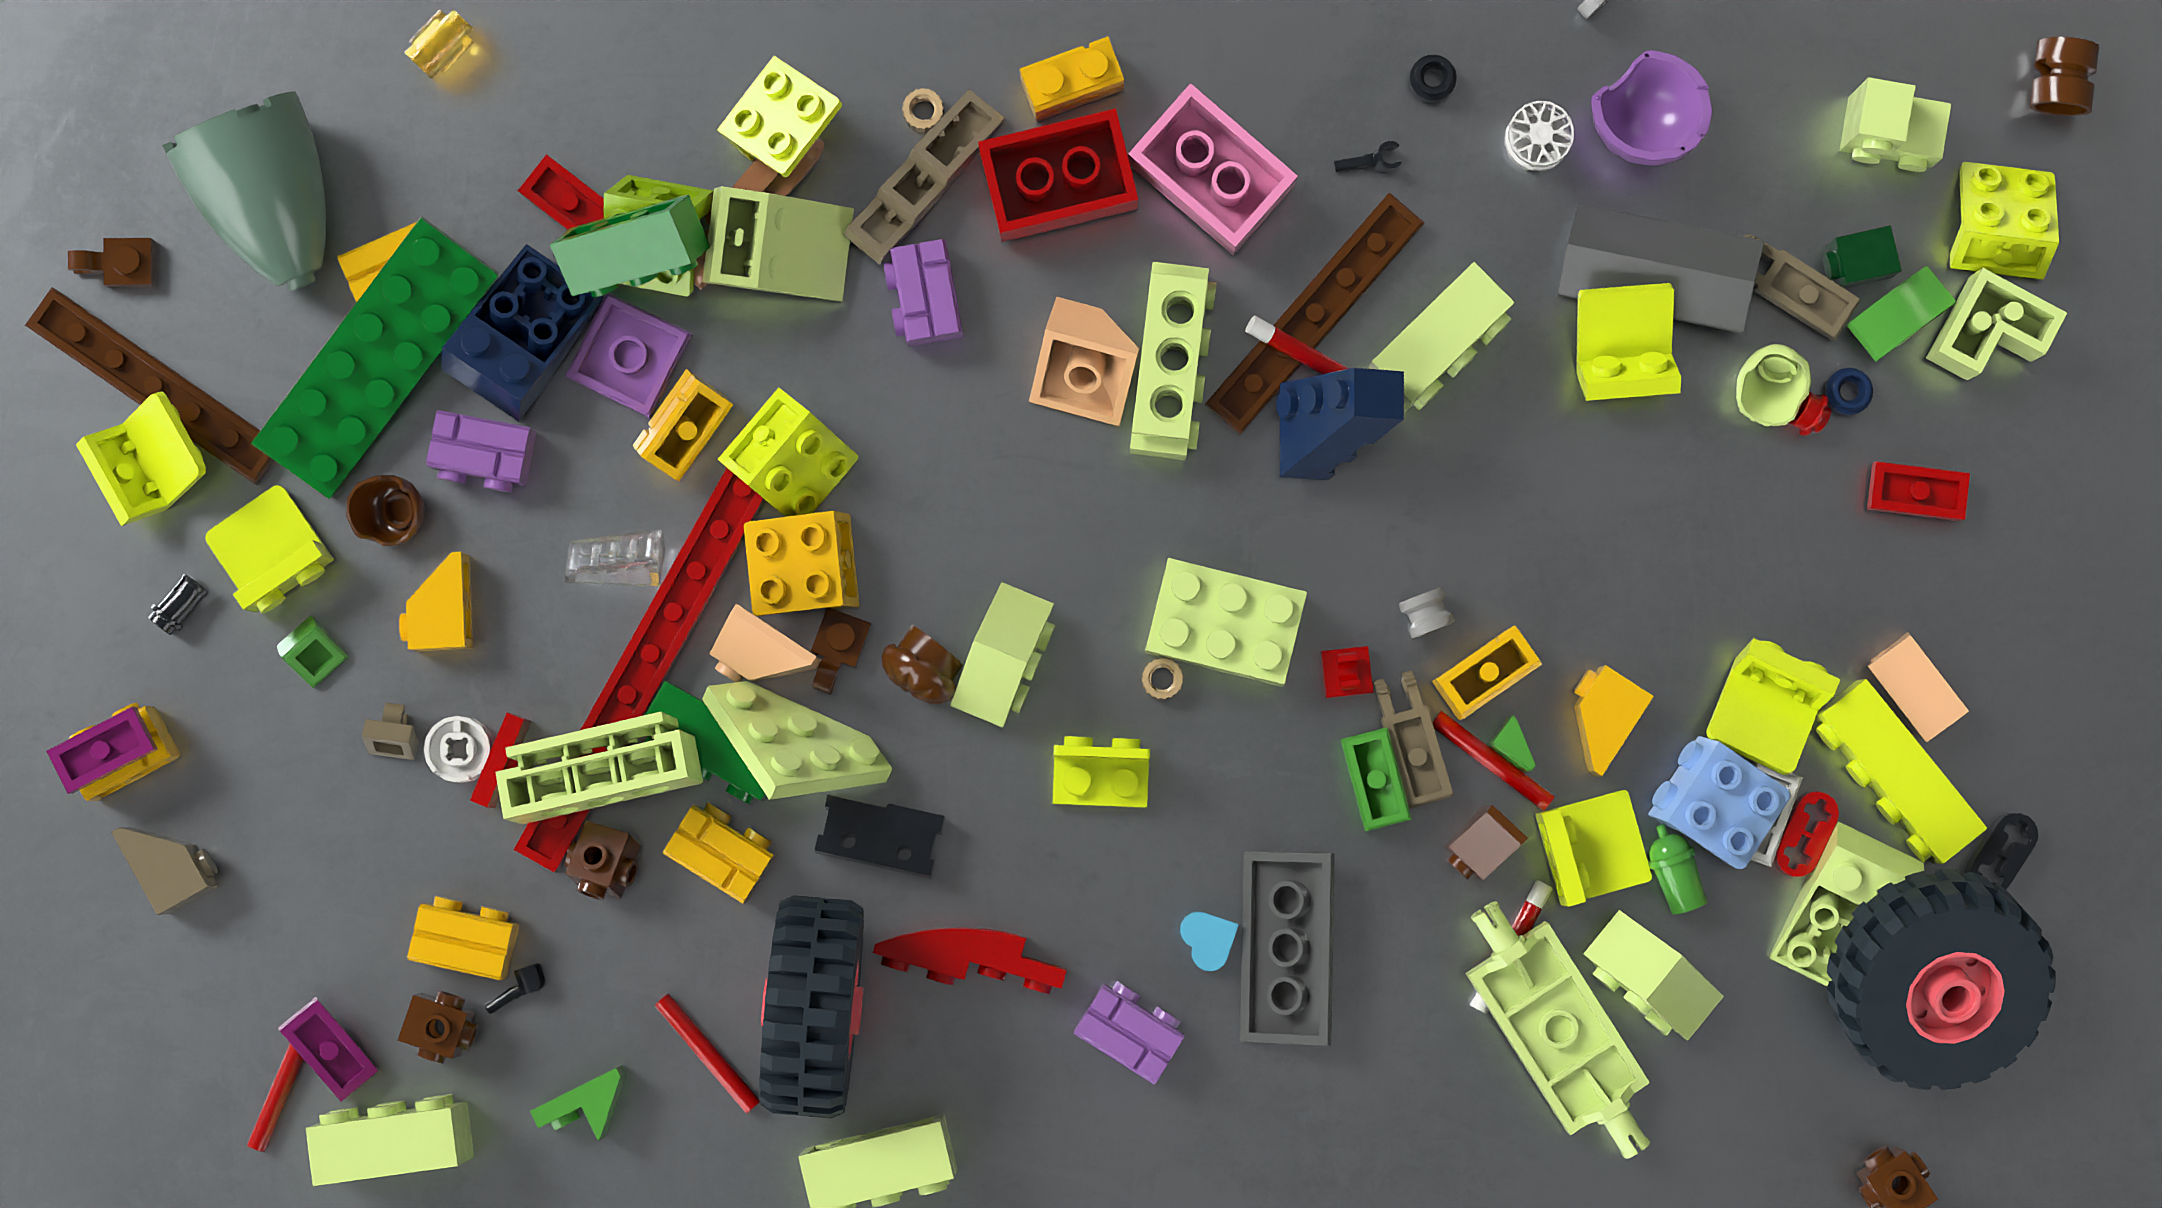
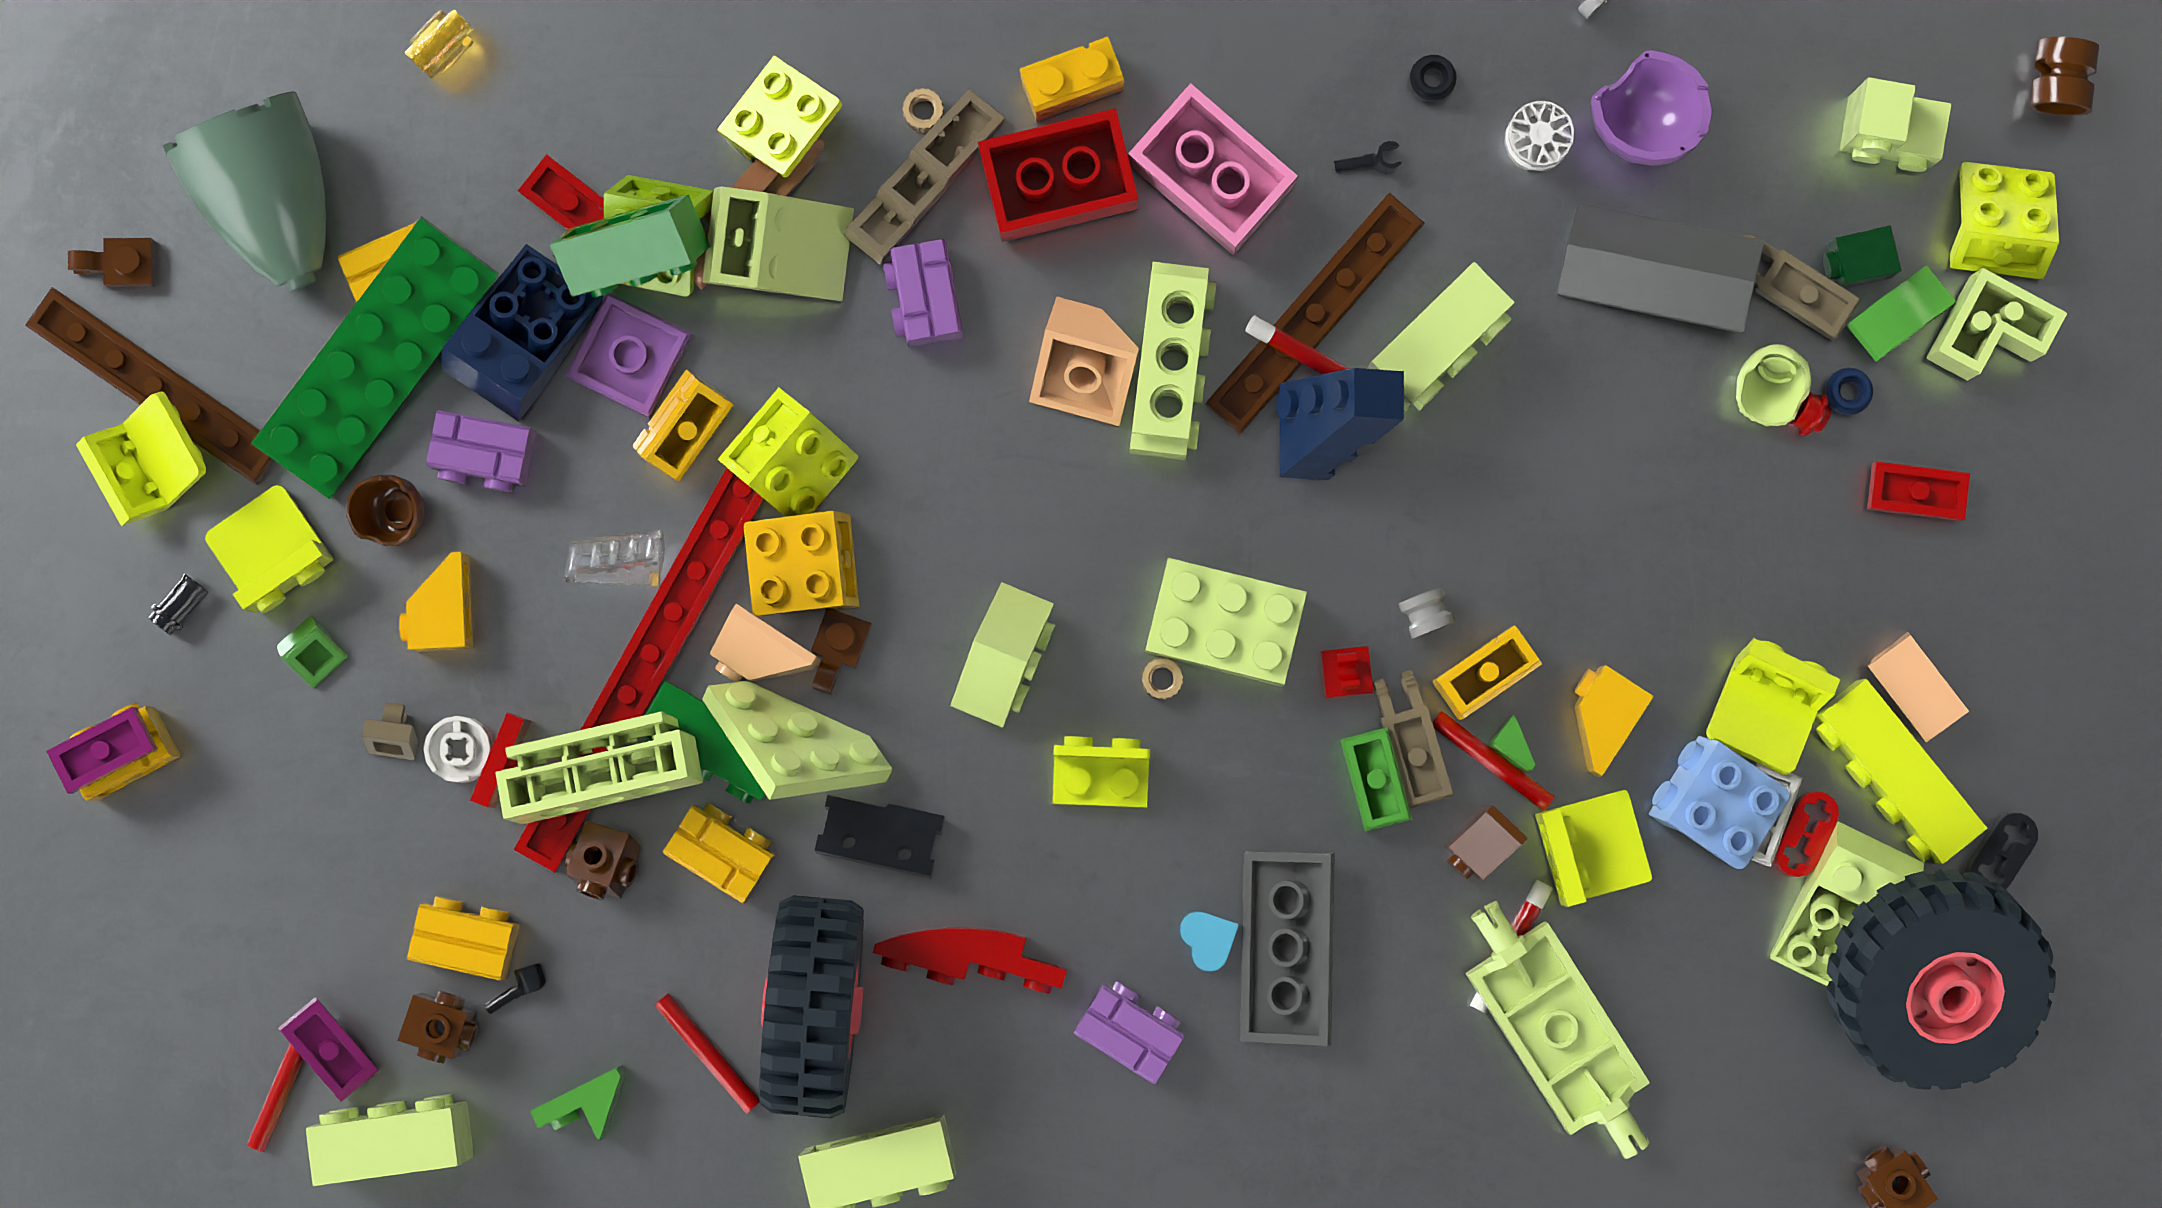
(167, 868): dark tan slope -> none
(922, 667): reddish brown piece -> none
(1626, 342): neon yellow bracket -> none
(1654, 975): yellowish green brick -> none
(1676, 871): bright green piece -> none

